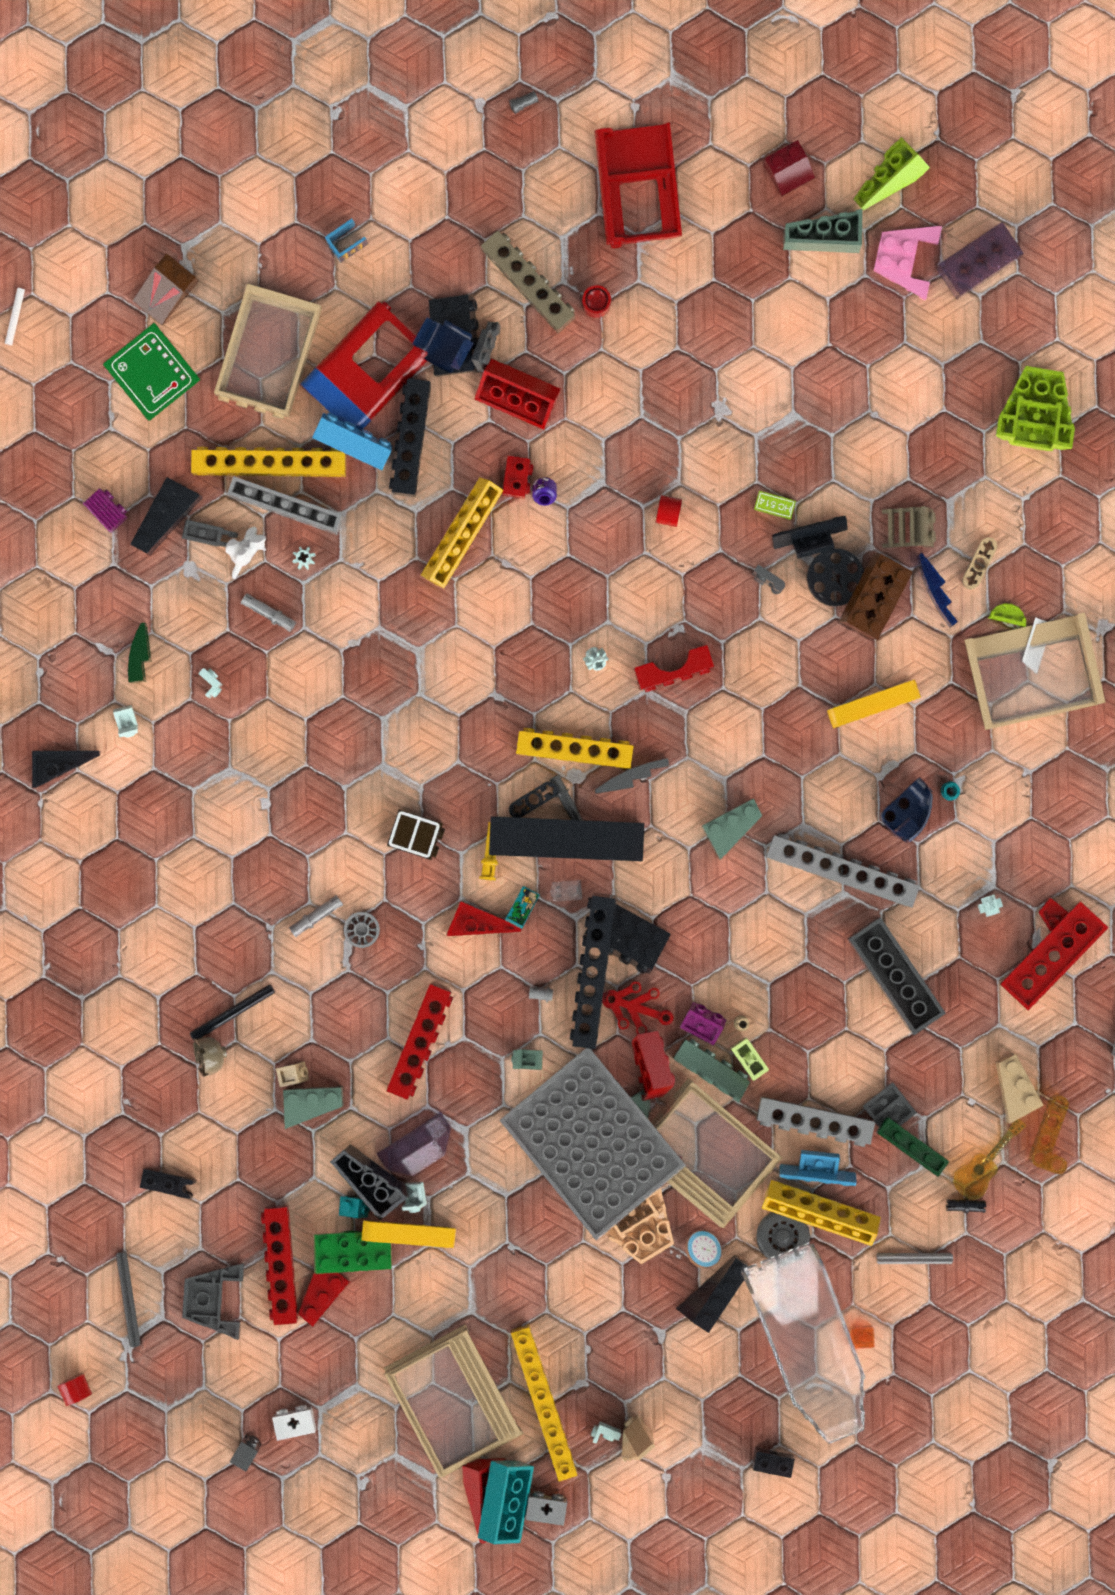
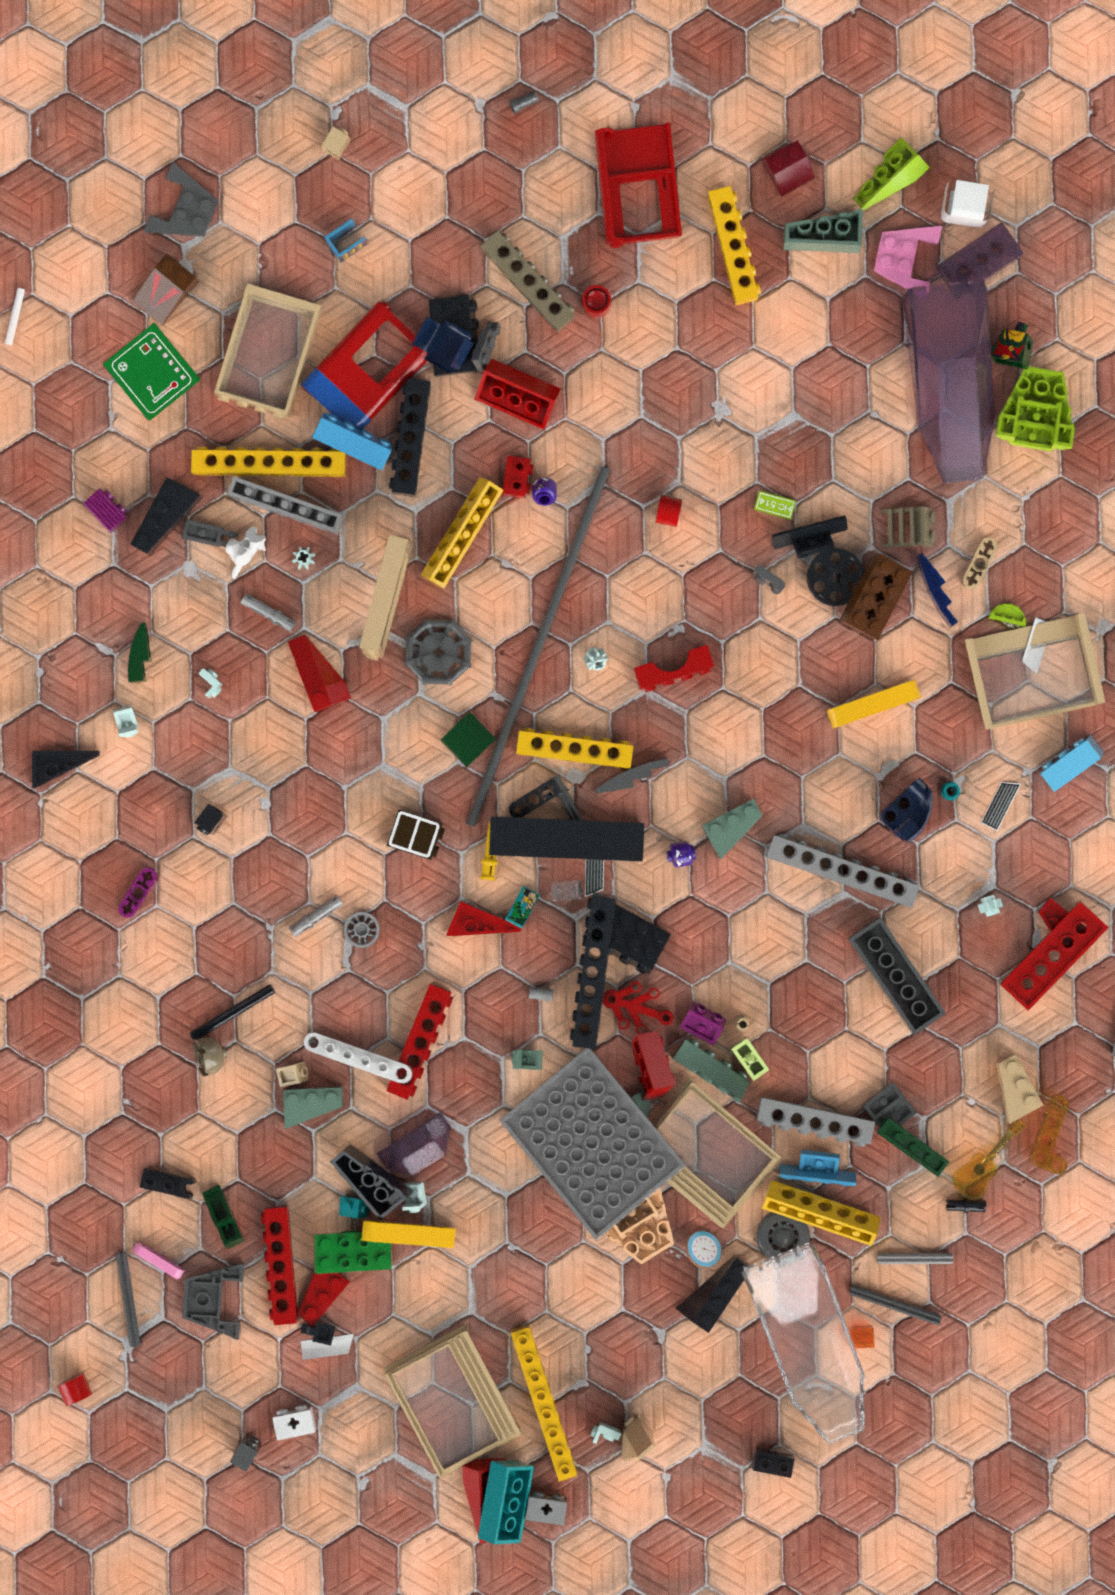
(134, 907): none -> magenta beam
(158, 1260): none -> bright pink beam
(192, 211): none -> dark grey wing
(210, 820): none -> black brick
(223, 1217): none -> dark green slope
(319, 678): none -> red wedge
(322, 1333): none -> black plate
(336, 142): none -> tan brick
(339, 1346): none -> white sticker
(357, 1057): none -> white plate
(385, 597): none -> tan window
(431, 643): none -> dark grey plate
(468, 739): none -> dark green slope
(538, 646): none -> dark grey piece
(594, 876): none -> sticker
(681, 854): none -> dark purple head
(740, 293): none -> yellow brick
(894, 1304): none -> dark grey axle
(952, 375): none -> clear purple windscreen
(967, 204): none -> white piece
(1000, 804): none -> sticker
(1013, 347): none -> torso
(1071, 762): none -> medium azure wedge

